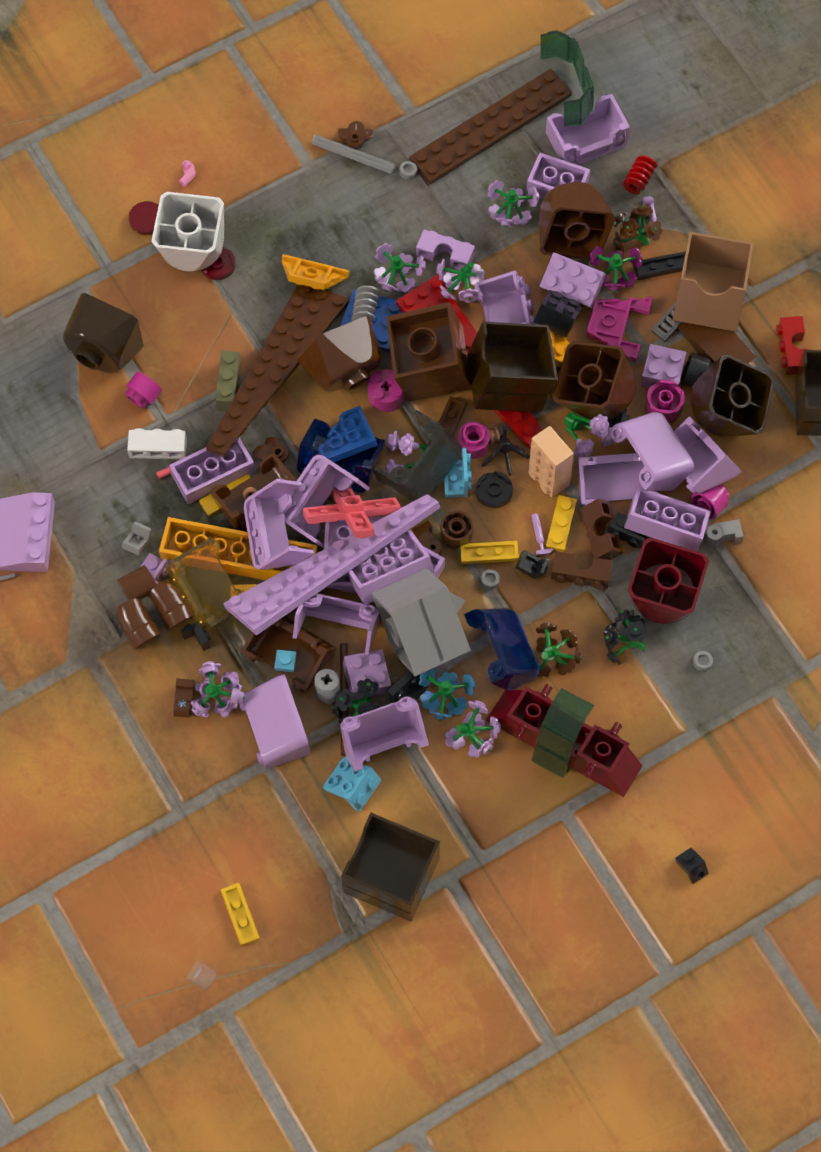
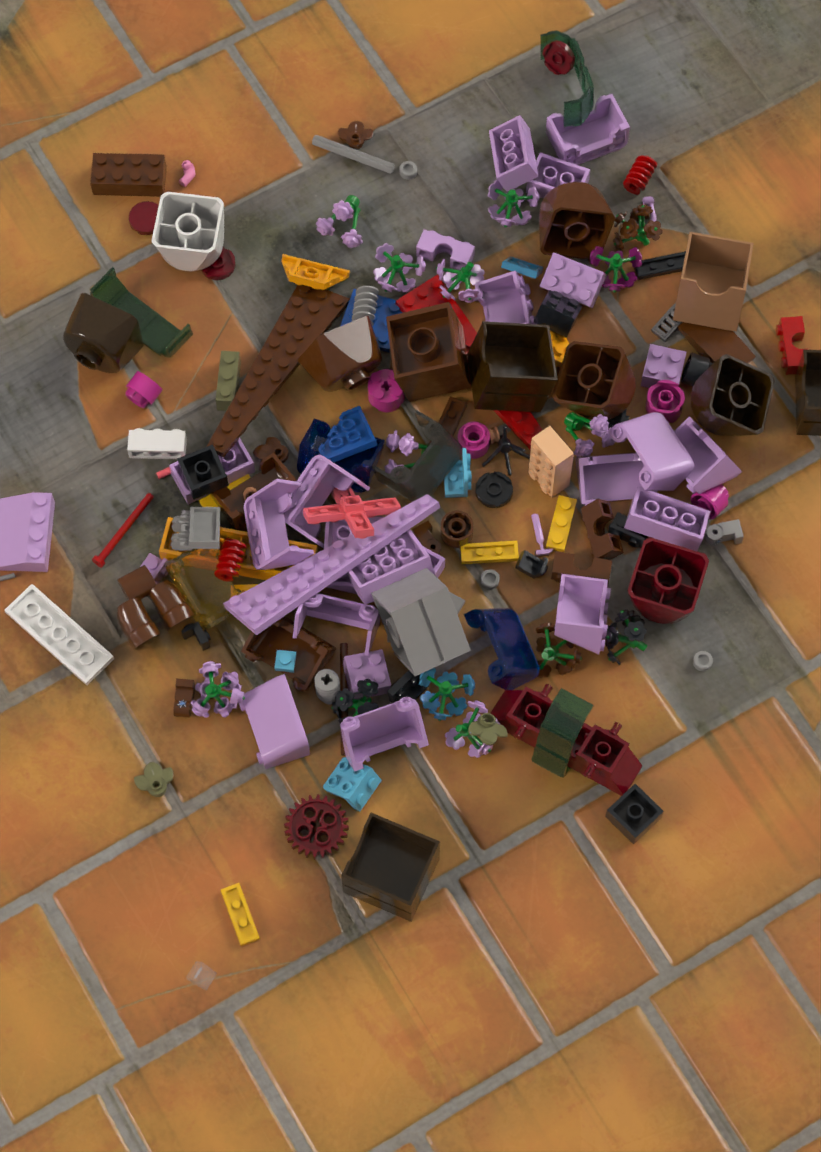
(59, 634): none -> white plate
(99, 560): none -> red bar
(128, 174): none -> reddish brown brick
(137, 539): light grey bracket -> none
(153, 777): none -> olive plate
(155, 330): none -> clear green windscreen
(197, 529): none -> light grey hinge
(203, 472): none -> black brick
(229, 560): none -> red piece
(299, 822): none -> dark red gear
(343, 211): none -> lavender plant
(487, 729): none -> olive plate
(490, 126): reddish brown plate -> none
(513, 153): none -> lavender brick
(522, 267): none -> dark azure tile
(558, 57): none -> dark red tile
(582, 611): none -> lavender windscreen
(610, 319): dark pink wing -> none
(634, 813): none -> black brick
(692, 865): black bracket -> none

